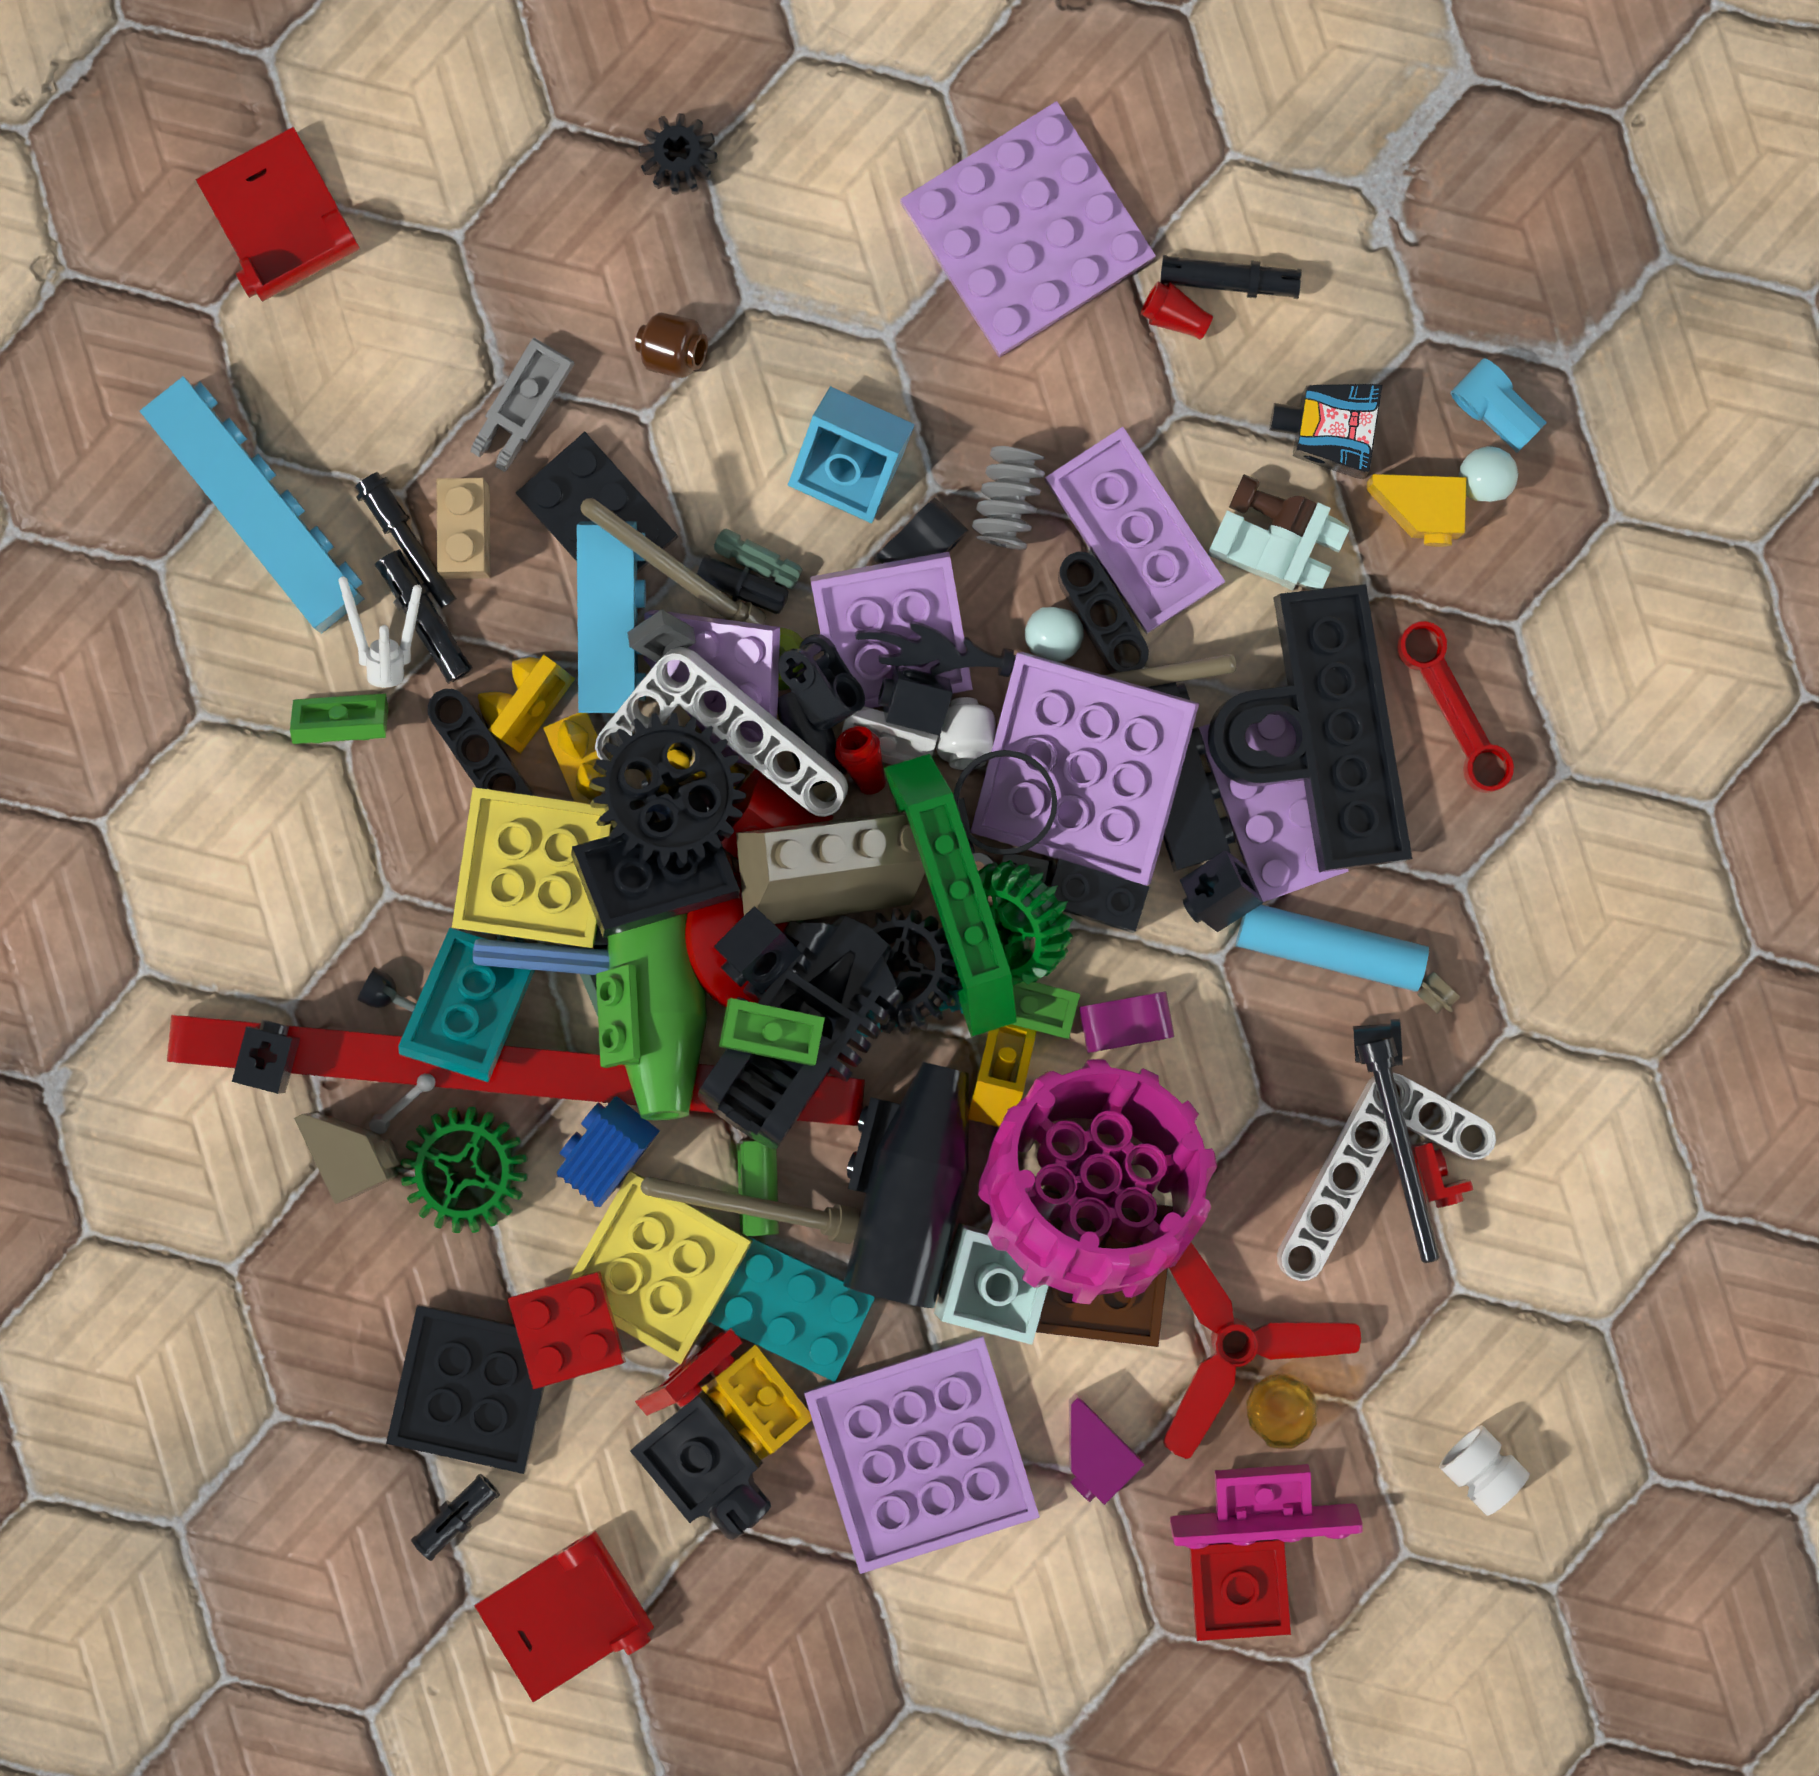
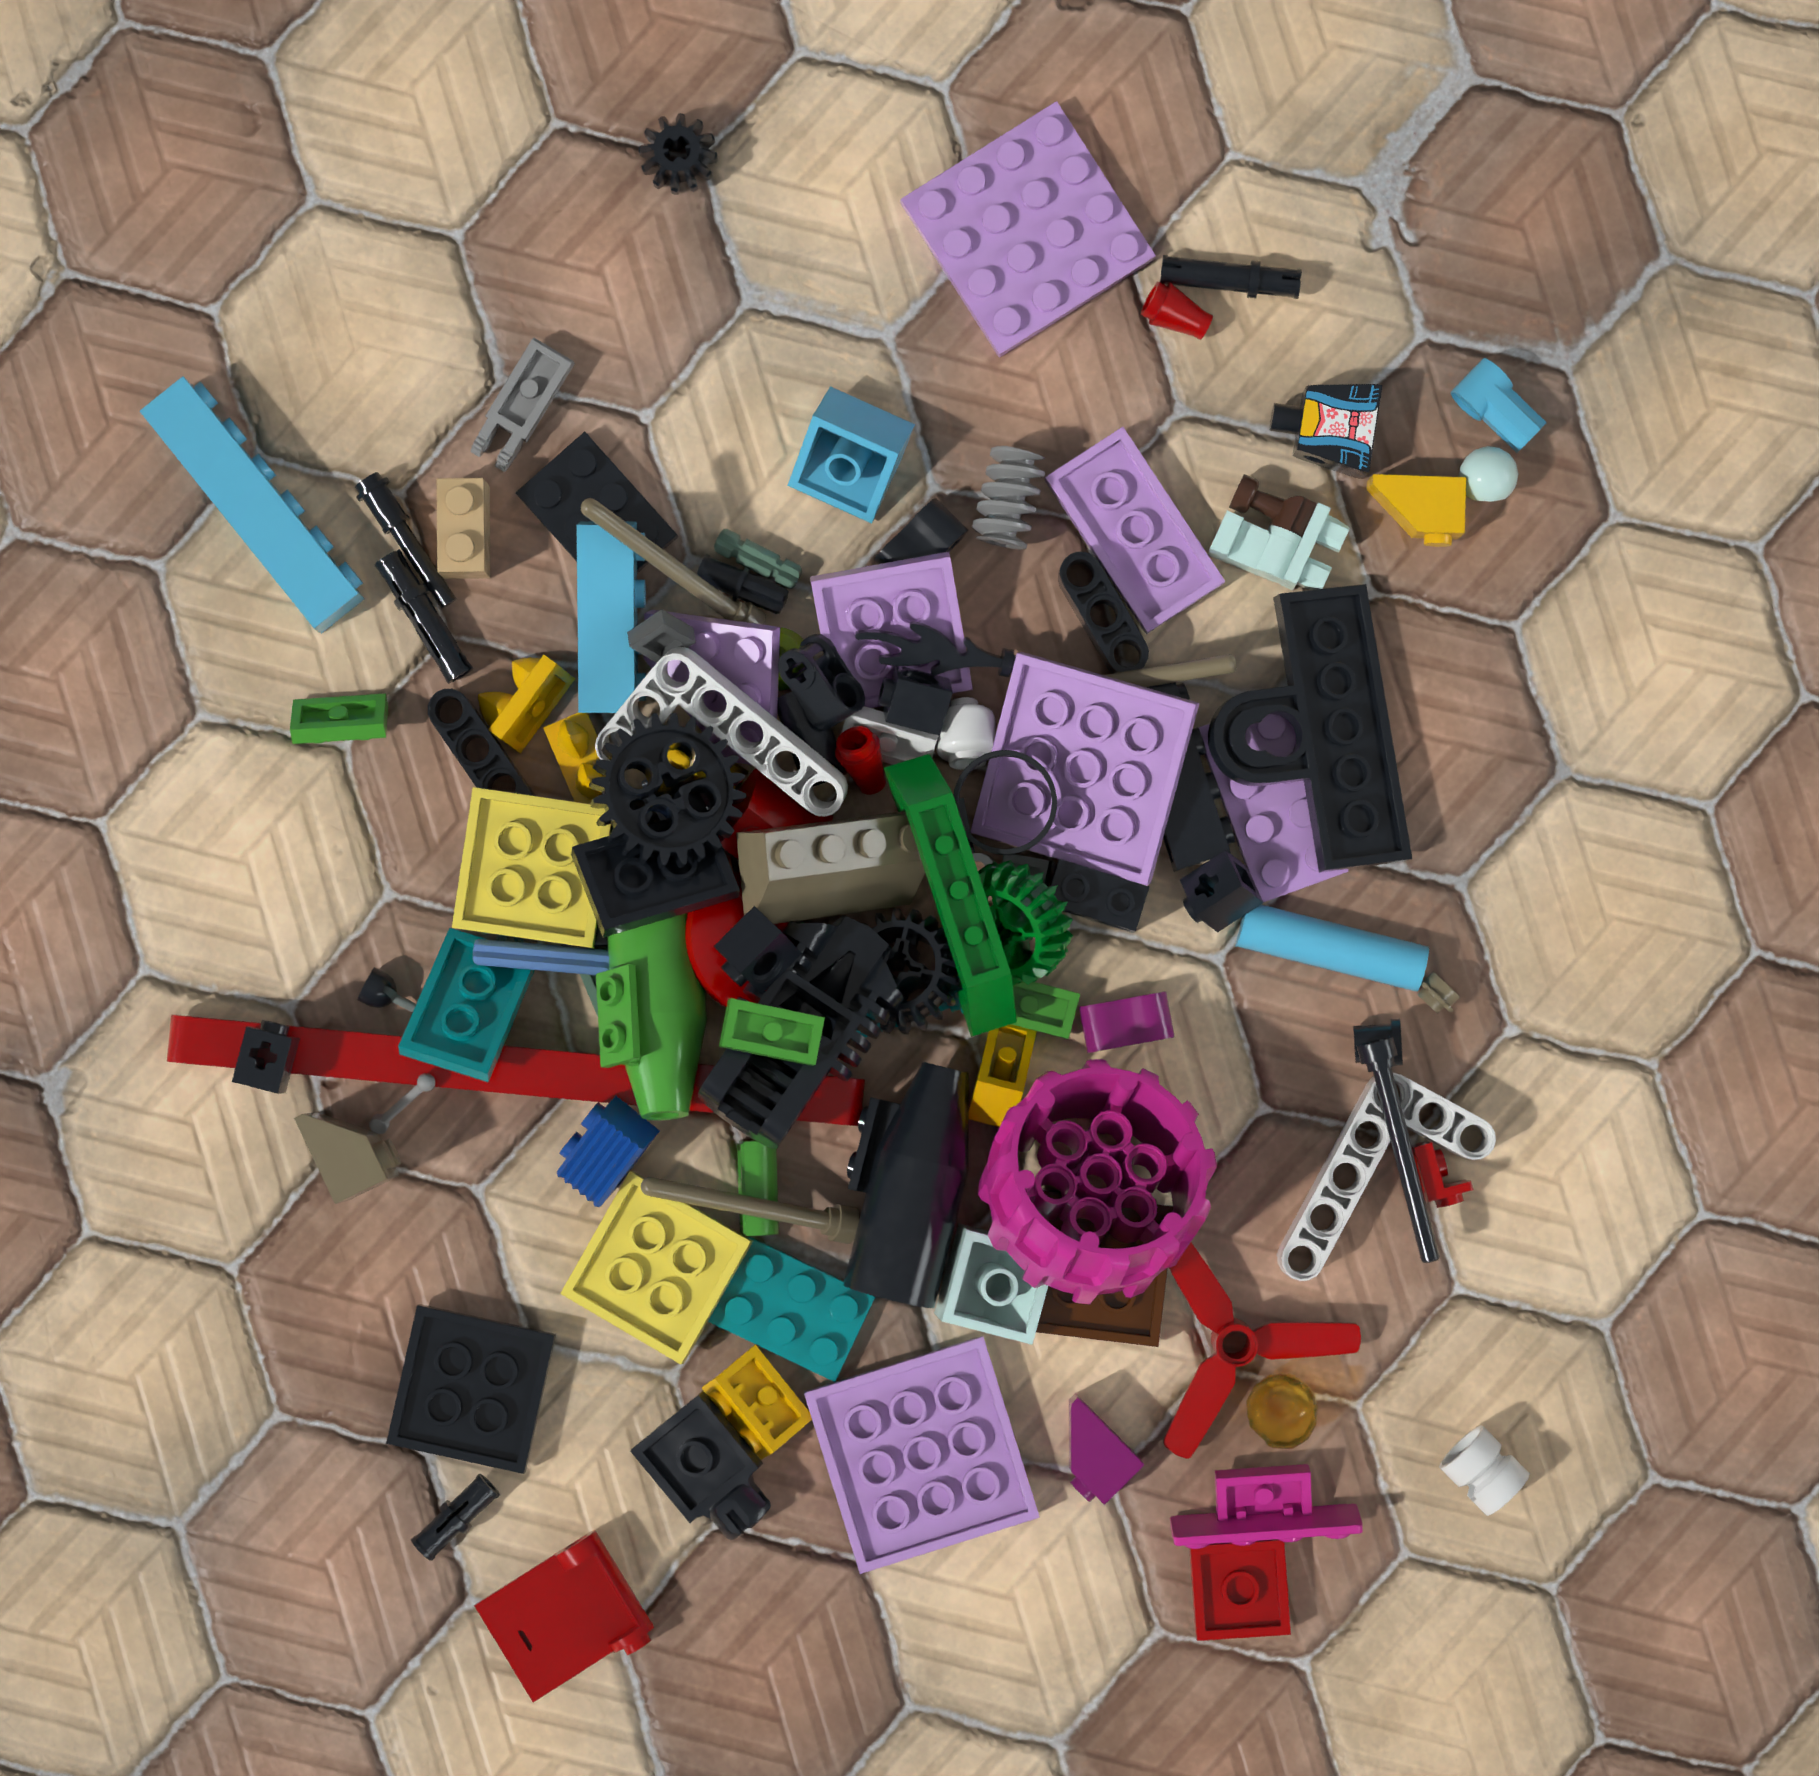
(277, 215): red door -> none
(384, 657): white plant -> none
(427, 1152): green gear -> none
(566, 1330): red plate -> none
(671, 345): reddish brown head -> none
(684, 1379): red wing -> none
(1054, 633): light aqua piece -> none
(1455, 707): red piece -> none

